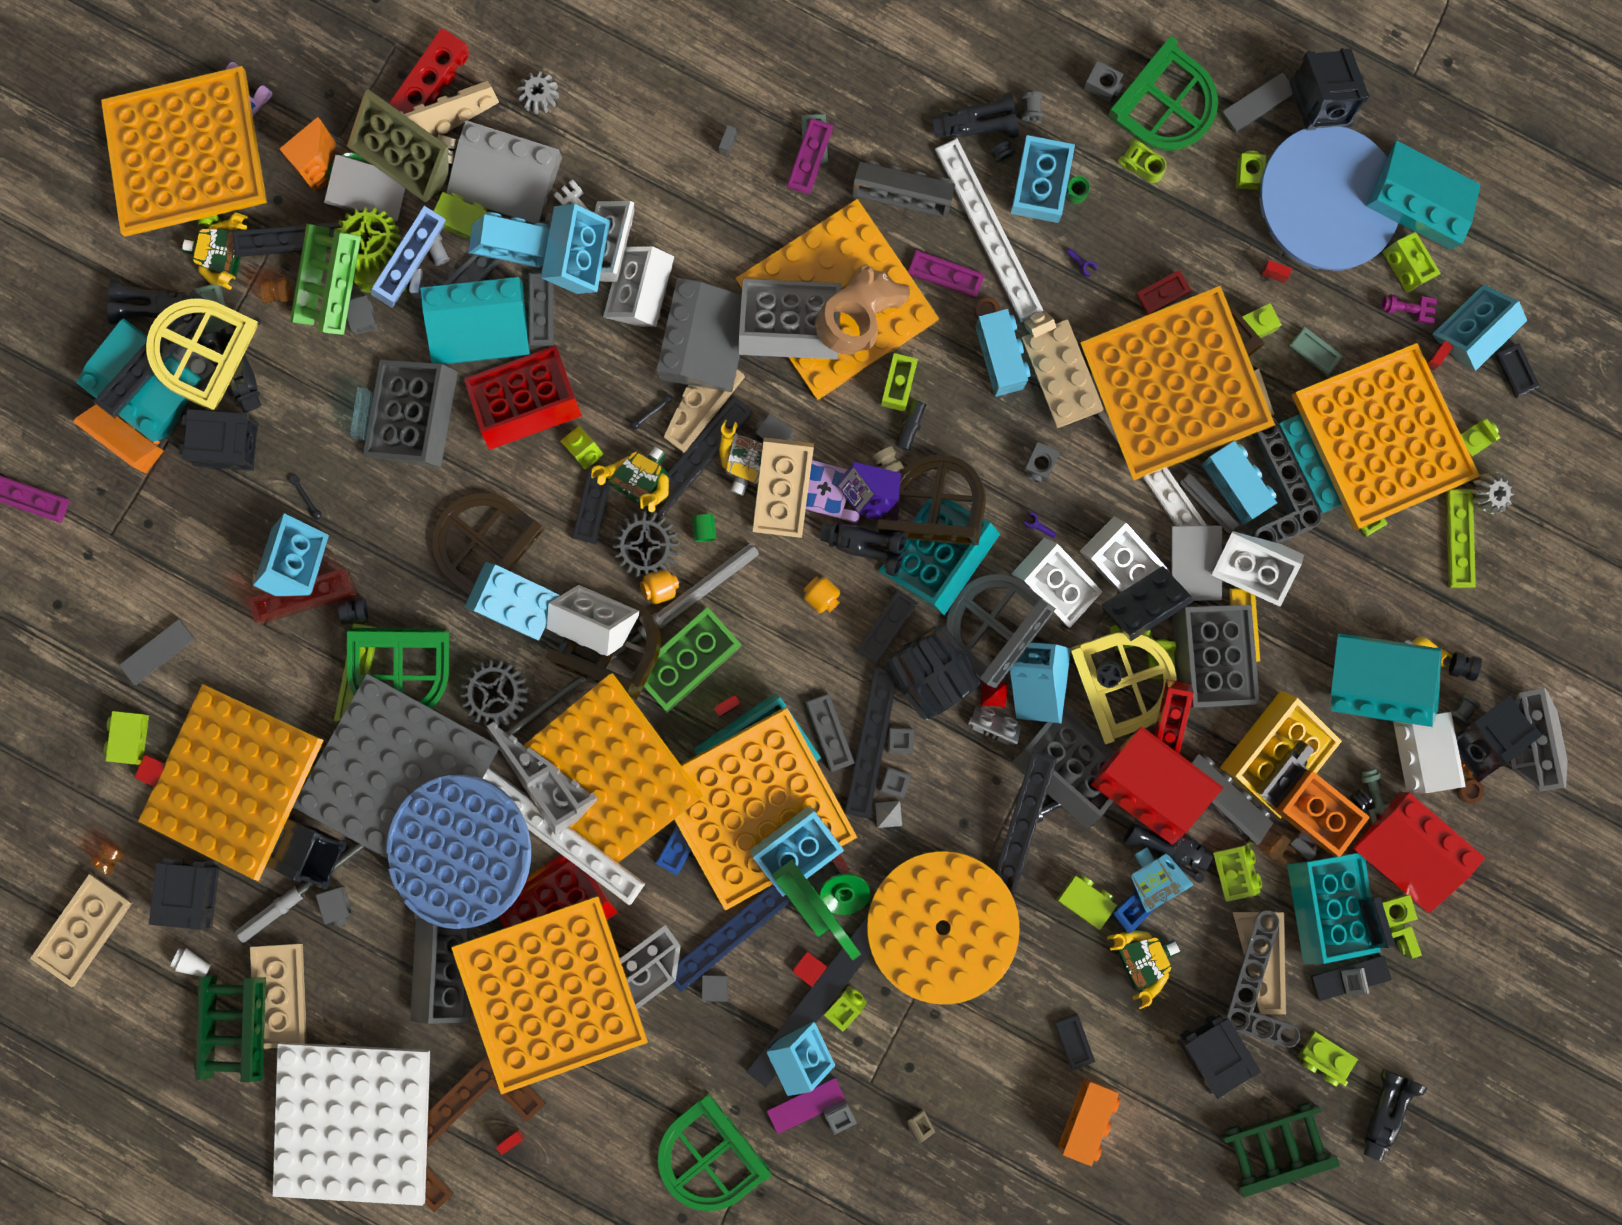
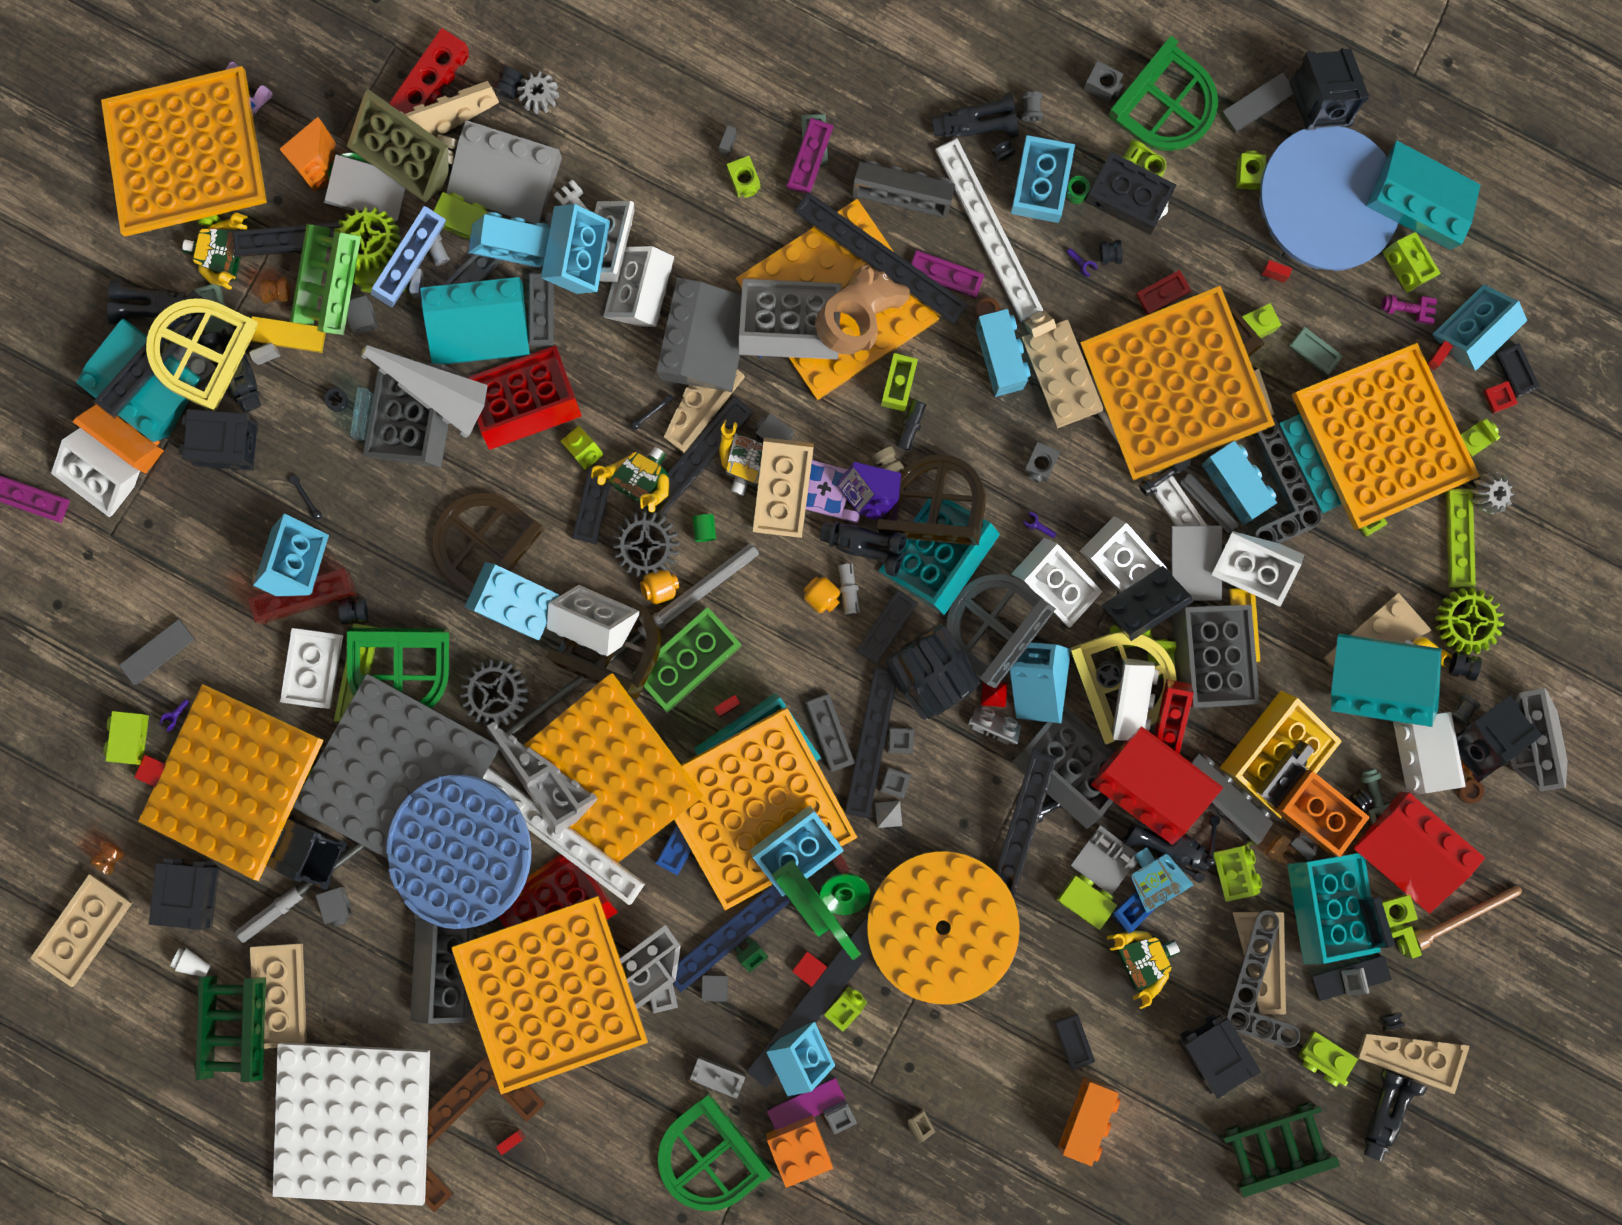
(94, 471): none -> white slope
(174, 714): none -> dark purple hand
(264, 353): none -> light grey tile
(288, 335): none -> yellow tile
(311, 668): none -> white plate
(341, 406): none -> black bush
(448, 394): none -> light grey wedge
(507, 82): none -> black wheel
(664, 1000): none -> light grey tile
(718, 1077): none -> light grey hinge
(743, 167): none -> lime brick
(751, 956): none -> dark green tile
(799, 1151): none -> orange brick
(848, 589): none -> light grey pin
(880, 258): none -> black tile
(1105, 860): none -> light grey hinge
(1110, 252): none -> black wheel
(1131, 193): none -> black piece
(1134, 698): none -> white slope
(1148, 486): none -> black hinge
(1214, 822): none -> black hinge
(1391, 622): none -> tan wing
(1392, 1021): none -> black bush
(1420, 1060): none -> tan wing
(1425, 936): none -> medium nougat piece
(1467, 631): none -> lime gear
(1500, 397): none -> red tile

